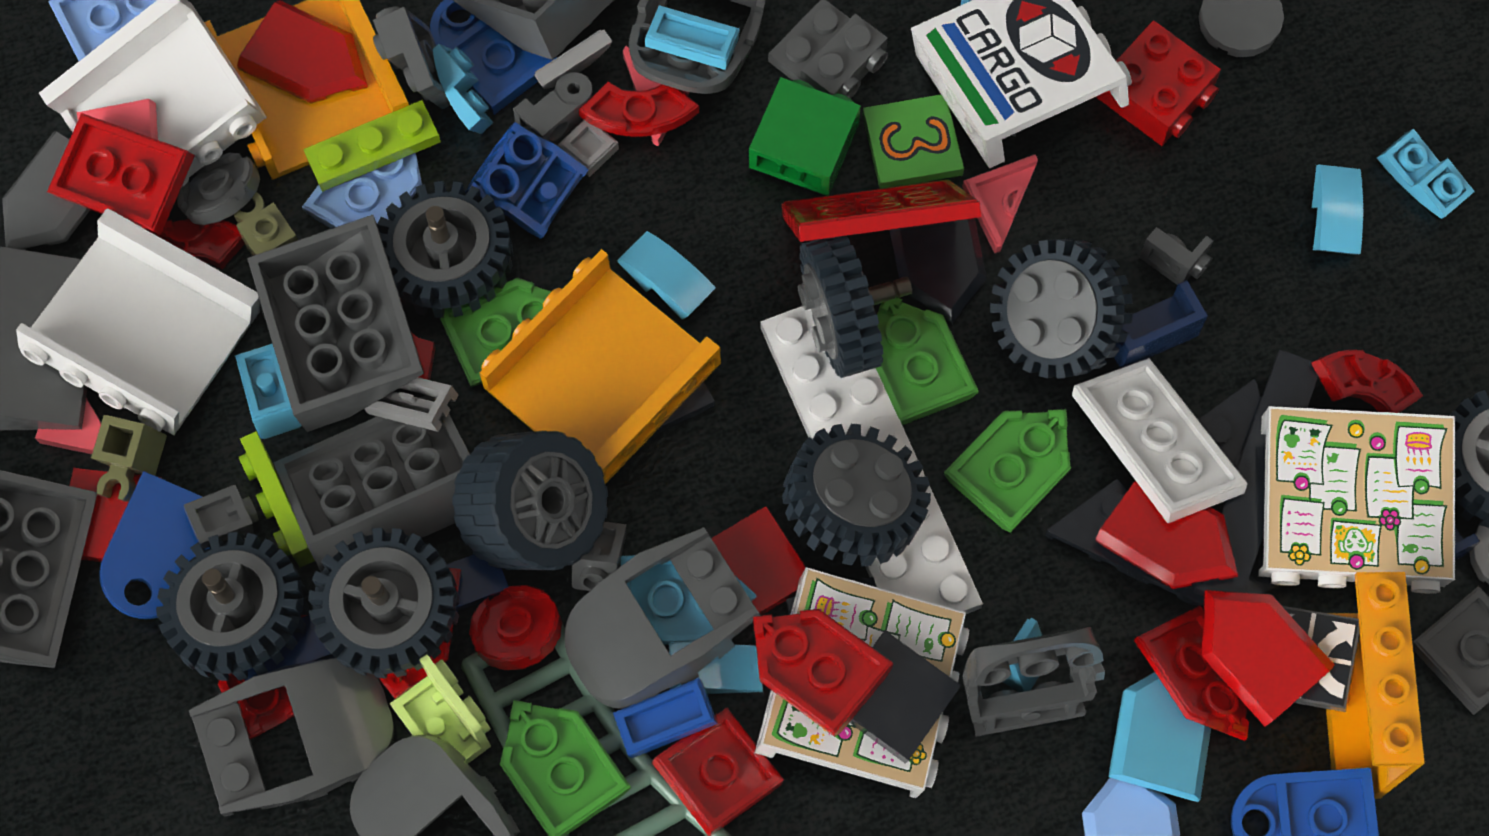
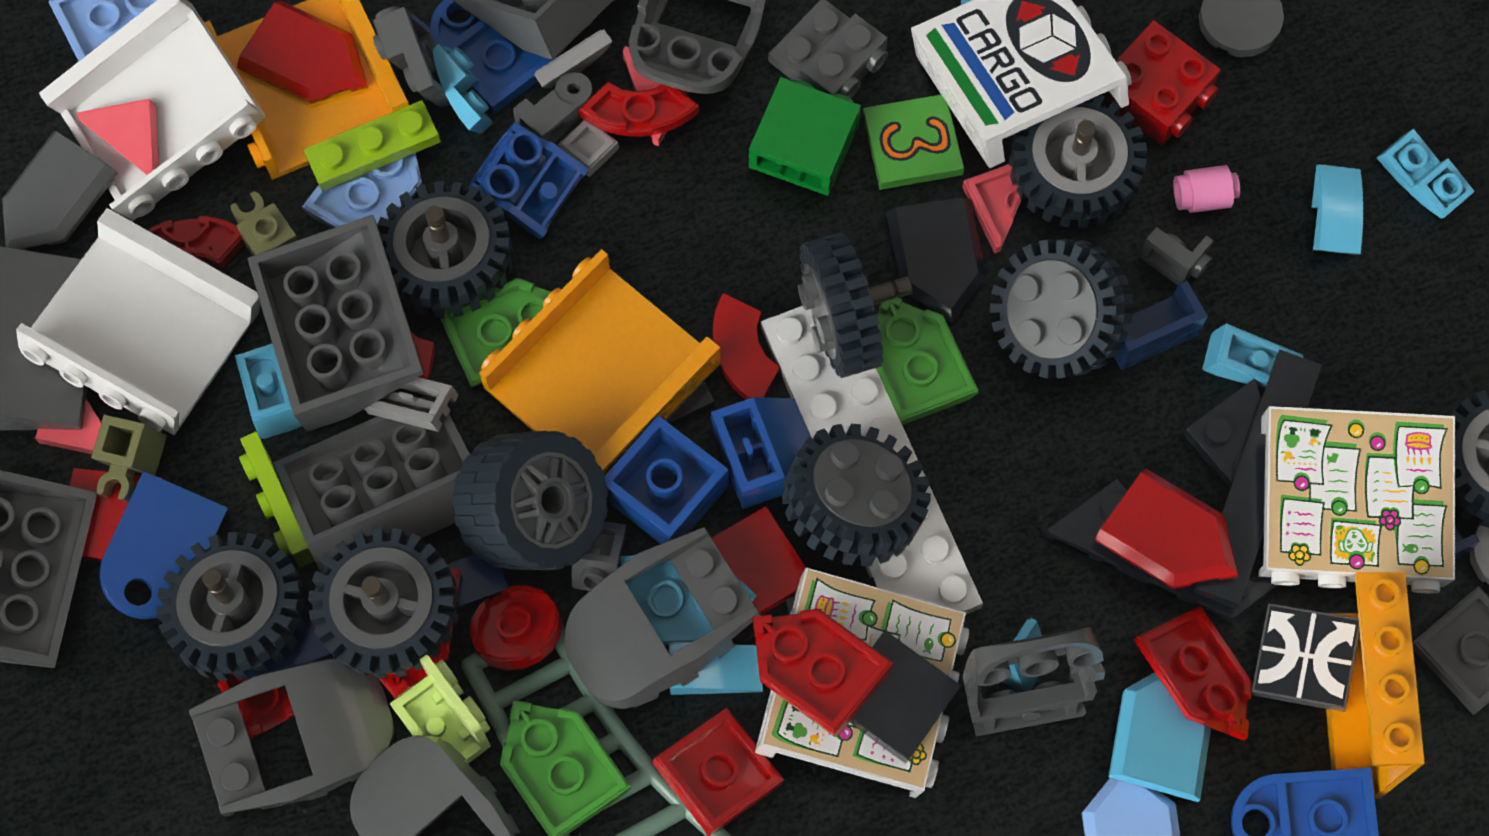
(121, 172): red tile -> none
(219, 189): dark grey tile -> none
(221, 514): dark grey bracket -> none
(665, 482): none -> blue brick
(665, 718): blue tile -> none
(666, 271): medium azure slope -> none
(692, 37): medium azure tile -> none
(740, 353): none -> red tile
(759, 445): none -> blue slope
(879, 210): red tile -> none
(1013, 464): bright green tile -> none
(1079, 163): none -> wheel
(1159, 440): white tile -> none
(1206, 189): none -> bright pink brick
(1241, 355): none -> medium azure slope
(1260, 651): red tile -> none
(1368, 378): red tile -> none

